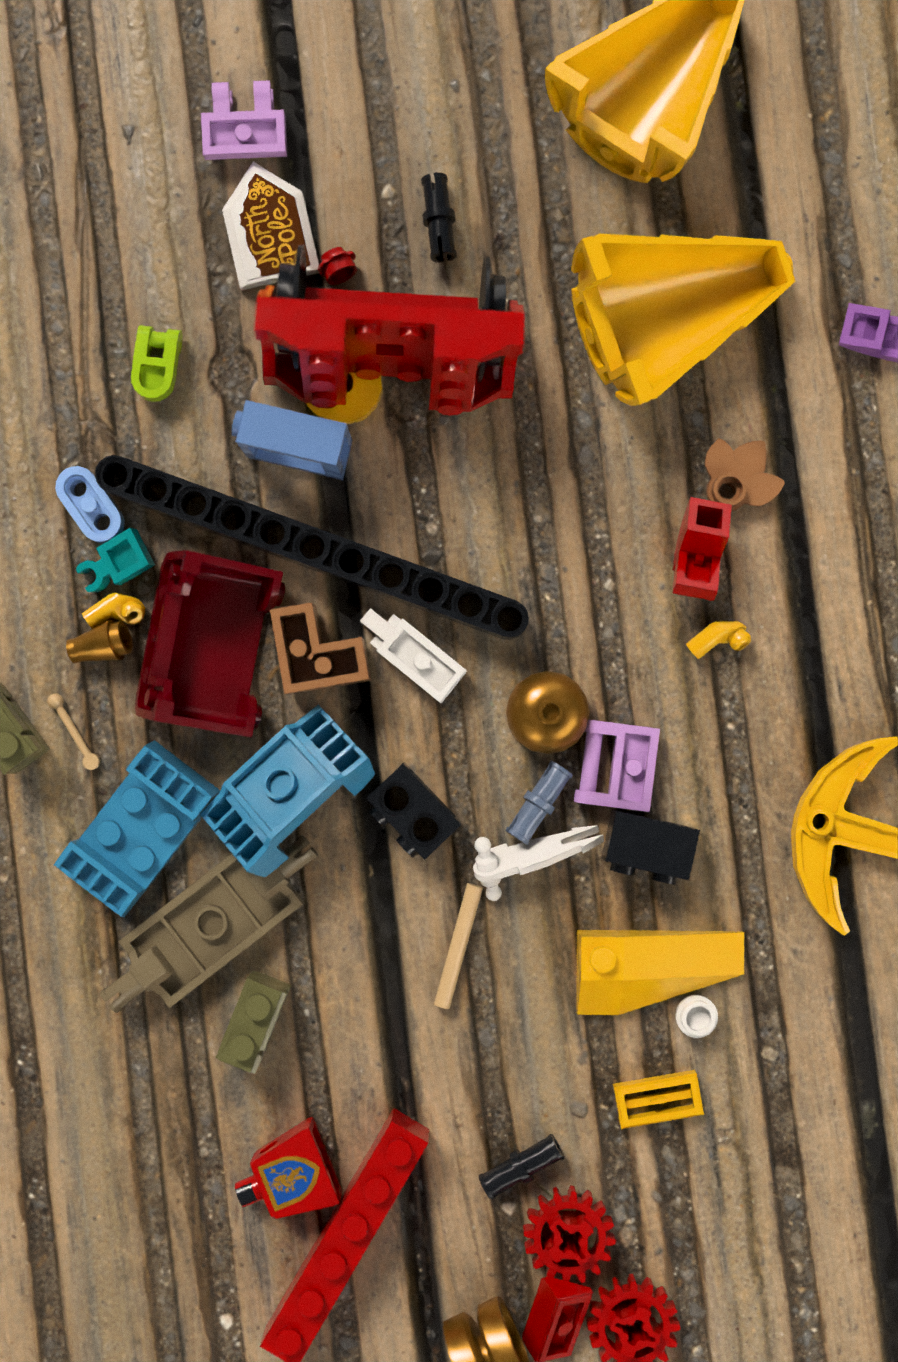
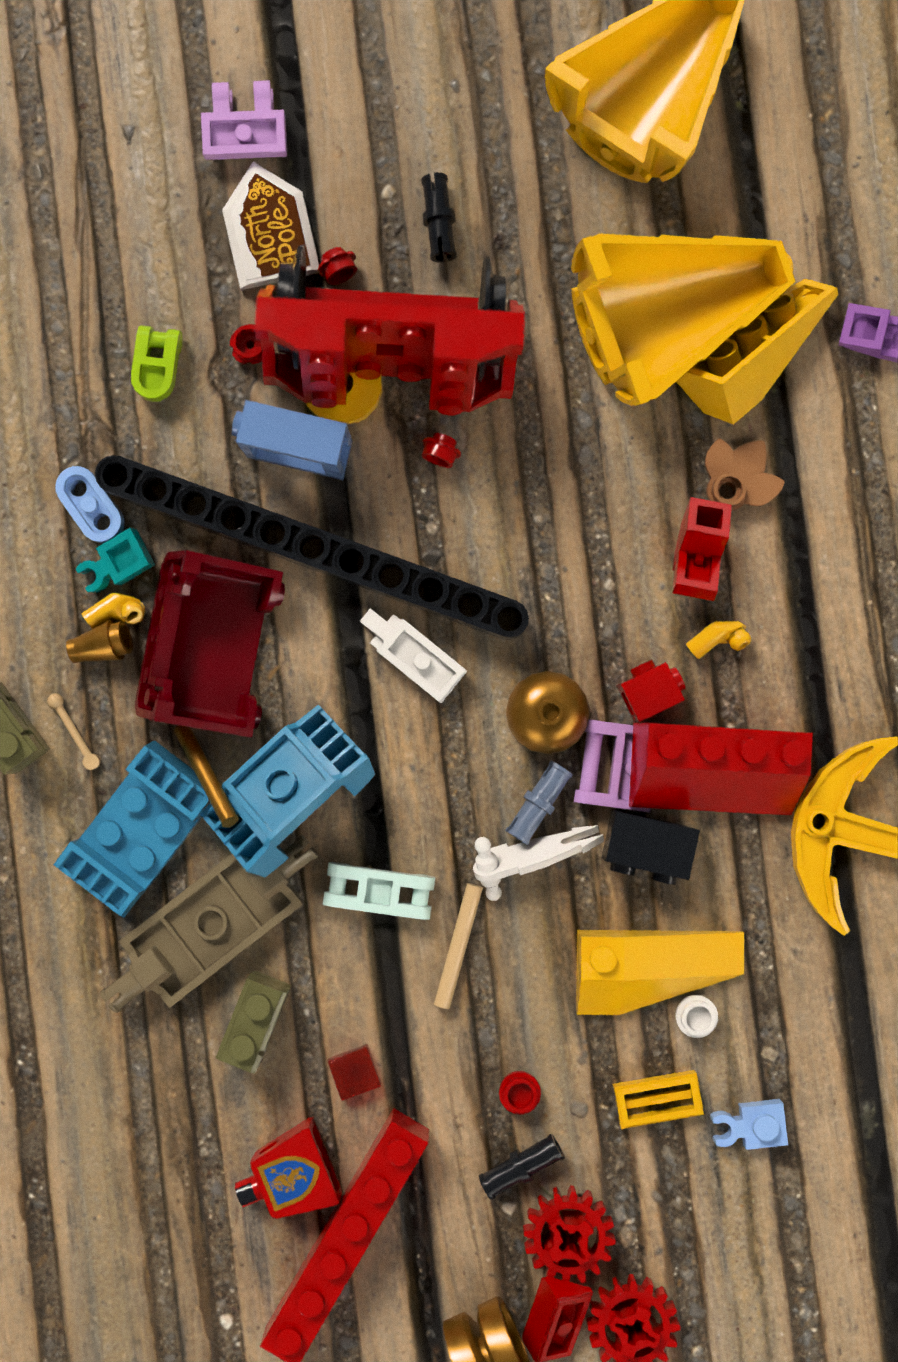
(206, 776): none -> pearl gold bar
(239, 341): none -> red plate
(309, 663): medium nougat brick -> none
(354, 1072): none -> clear red tile
(378, 891): none -> light aqua plate
(421, 804): black brick -> none
(440, 450): none -> red plate
(519, 1092): none -> red plate
(651, 690): none -> red brick
(718, 768): none -> red slope
(753, 358): none -> yellow wedge
(759, 1125): none -> light blue plate

